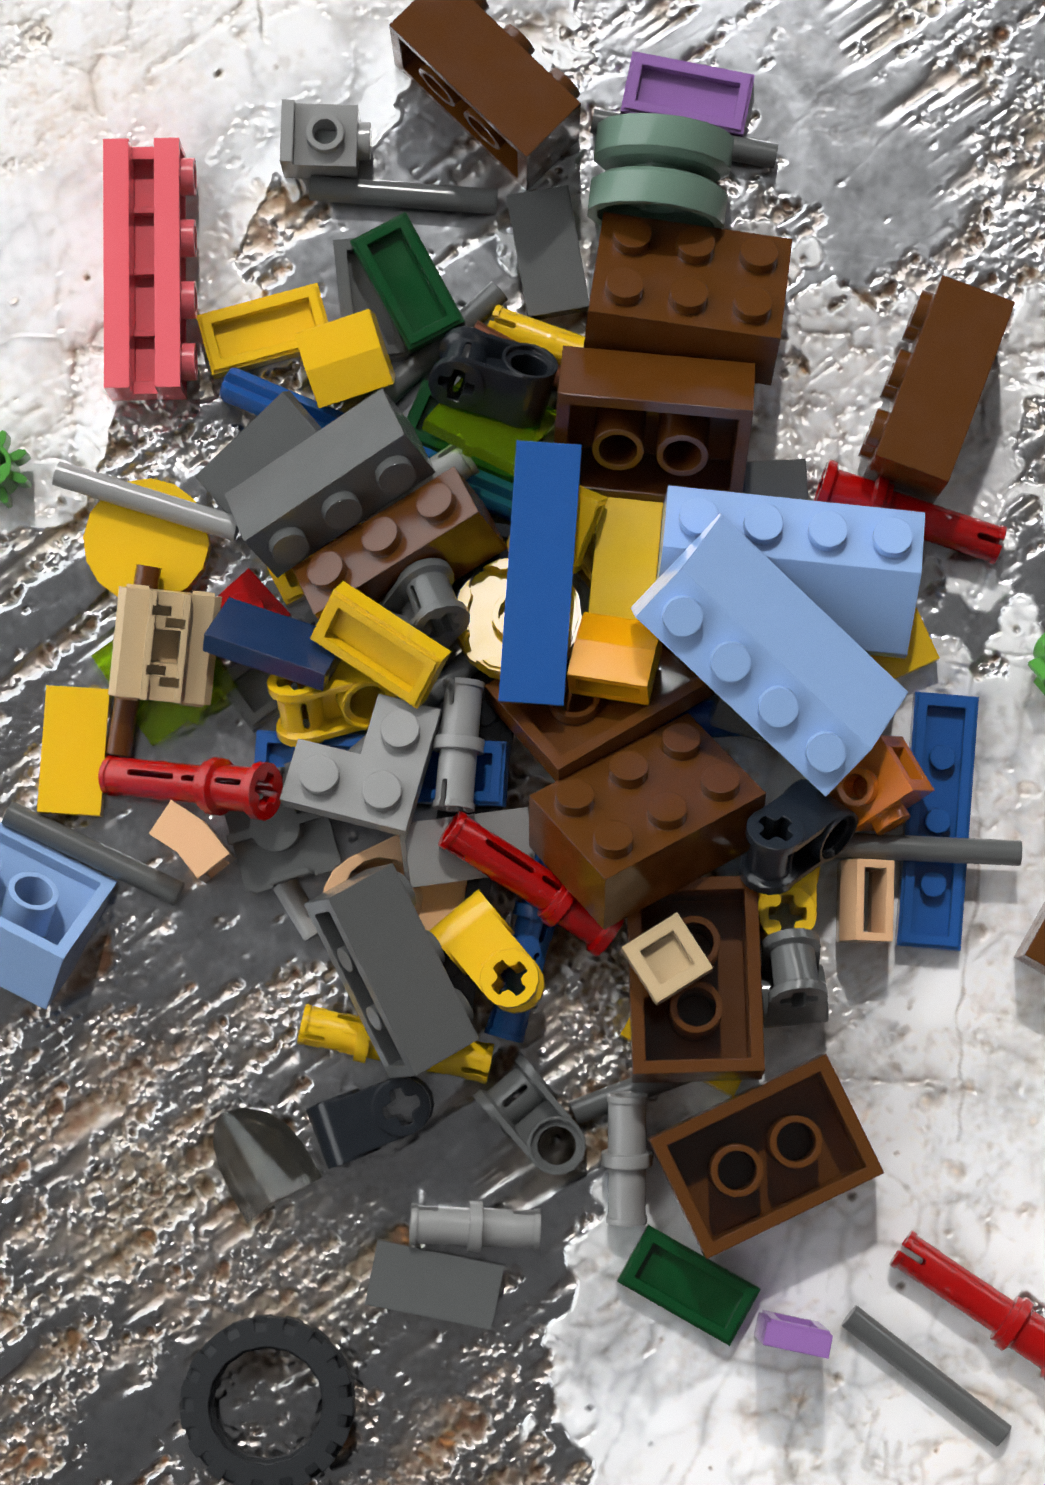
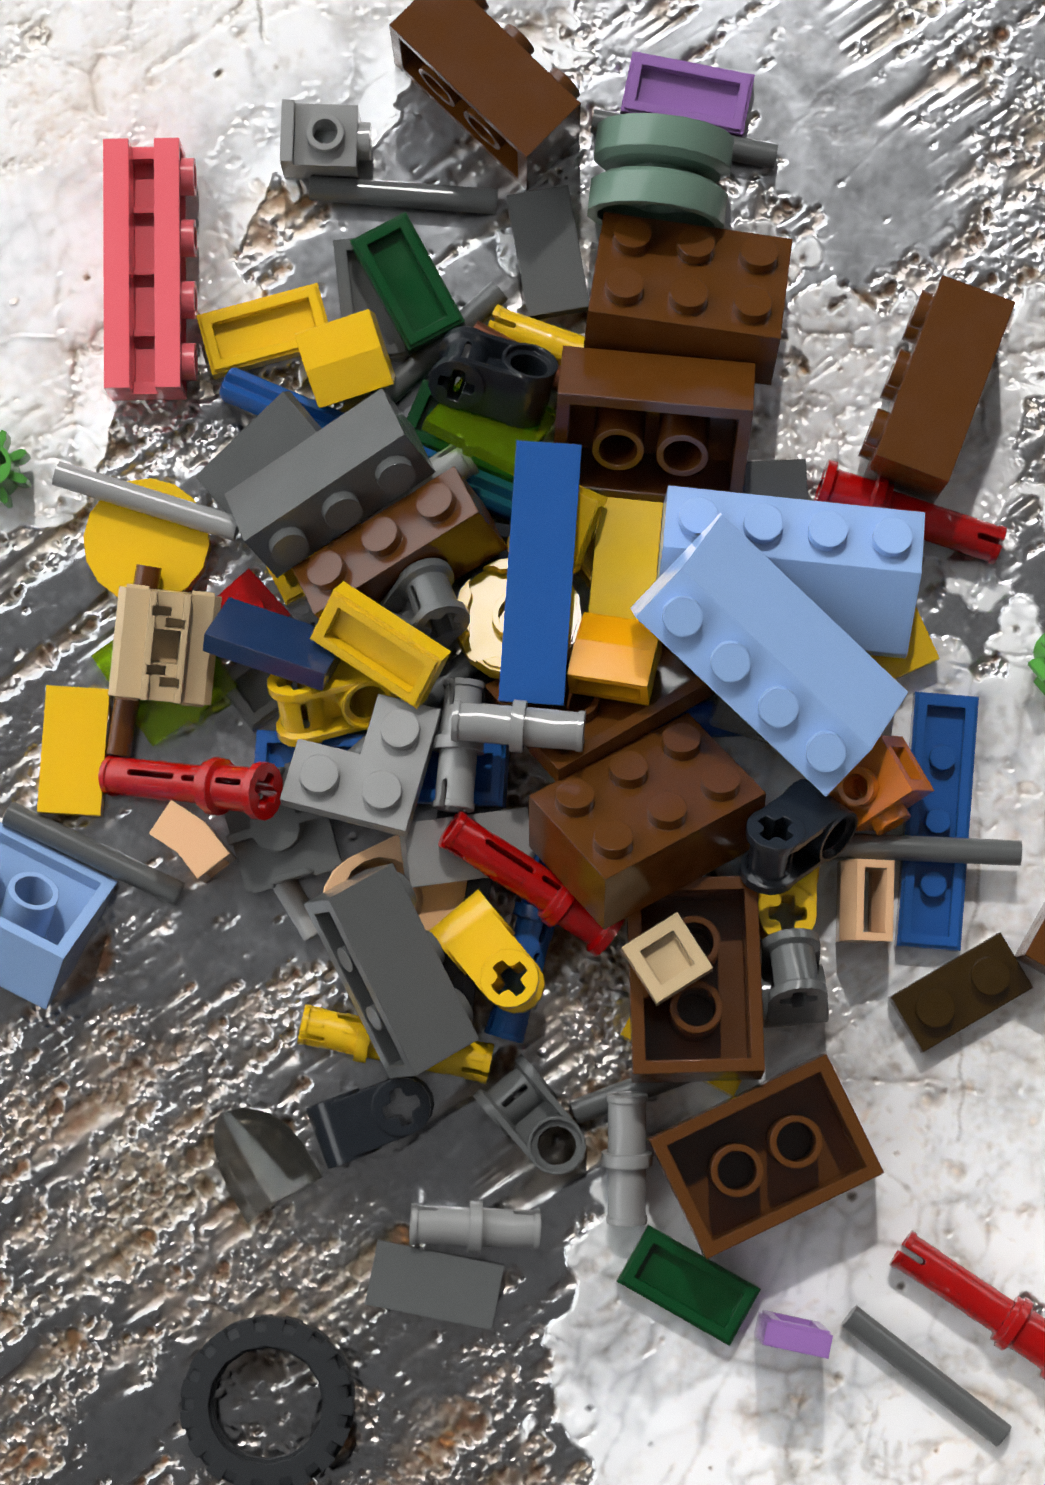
(518, 726): none -> light grey pin
(960, 992): none -> dark brown plate

